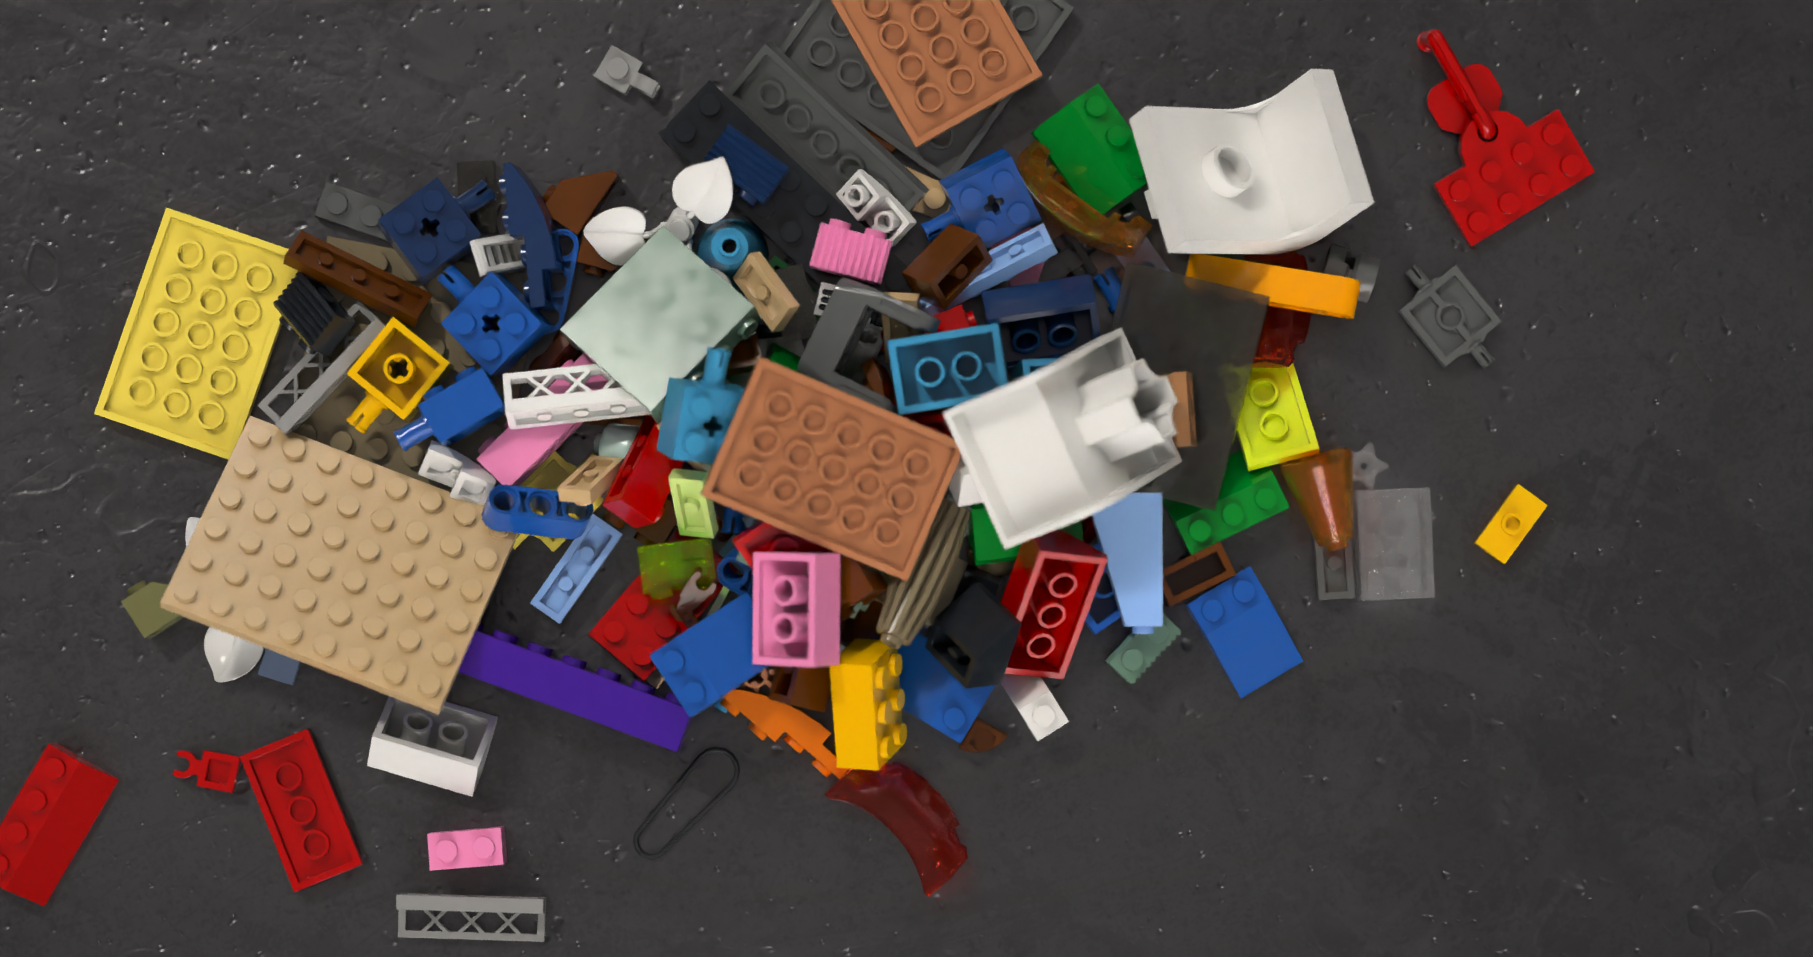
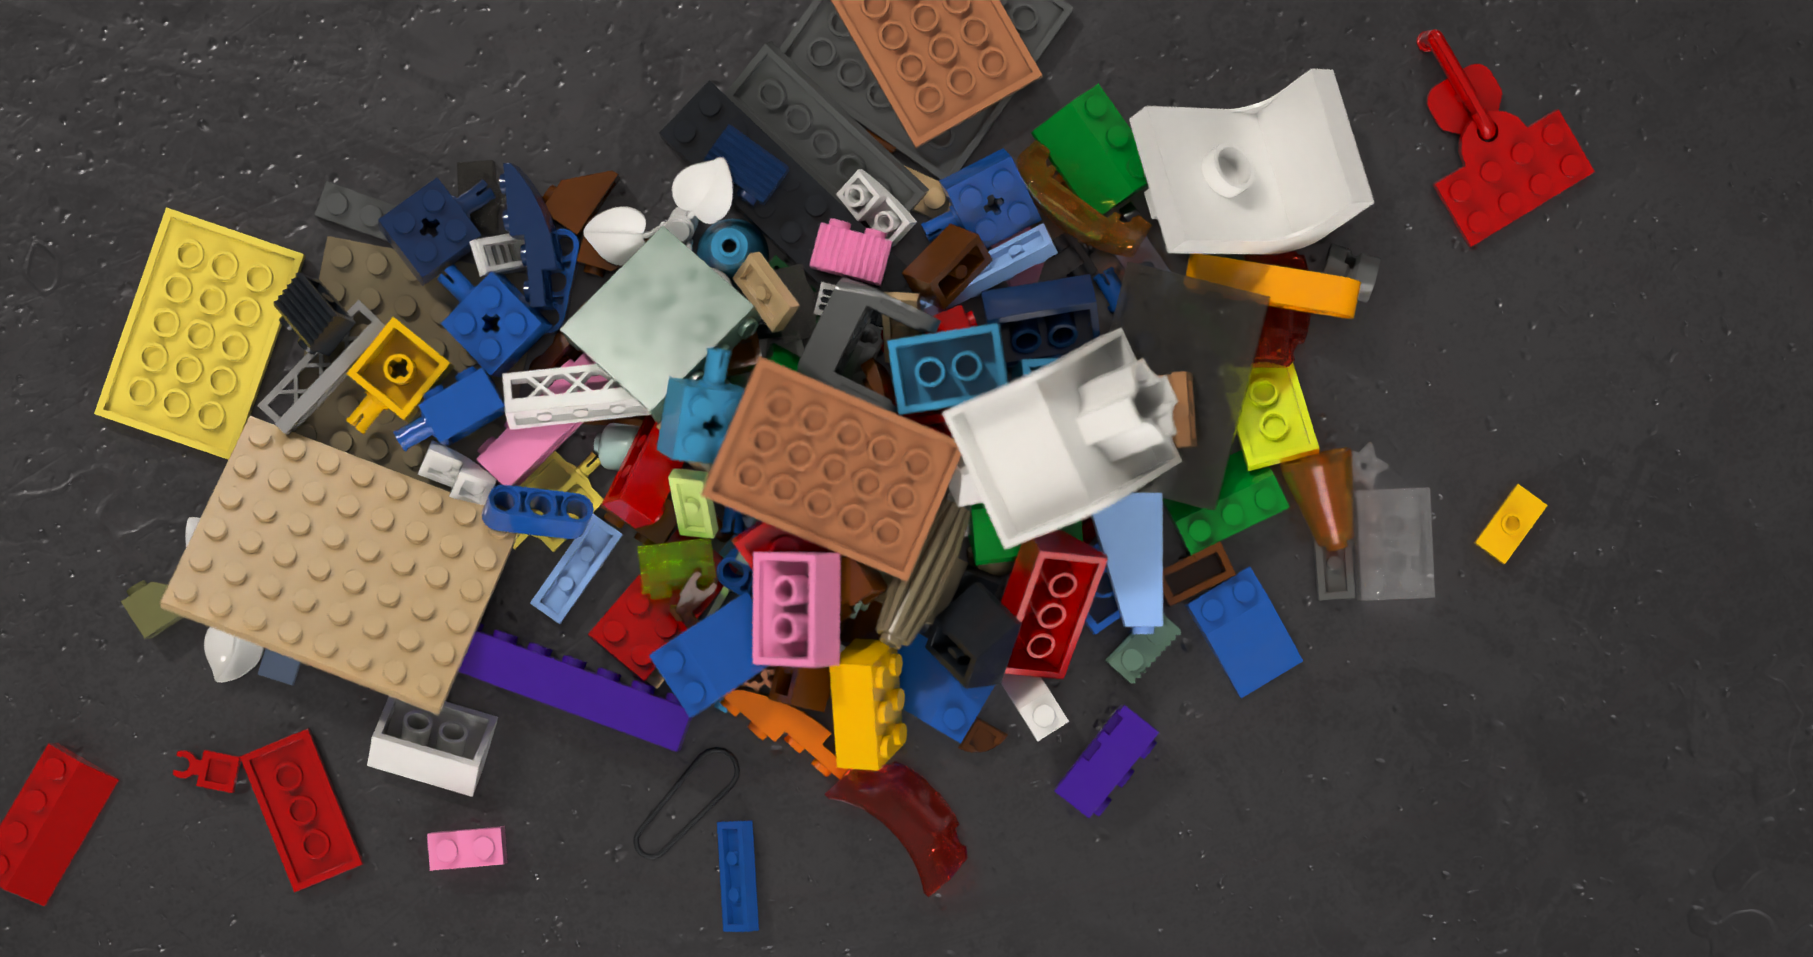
(357, 278): reddish brown plate -> none
(467, 904): light grey fence -> none
(589, 480): tan plate -> none
(623, 72): light grey plate -> none
(737, 876): none -> blue plate
(1107, 762): none -> dark purple wedge
(1449, 316): dark grey plate -> none

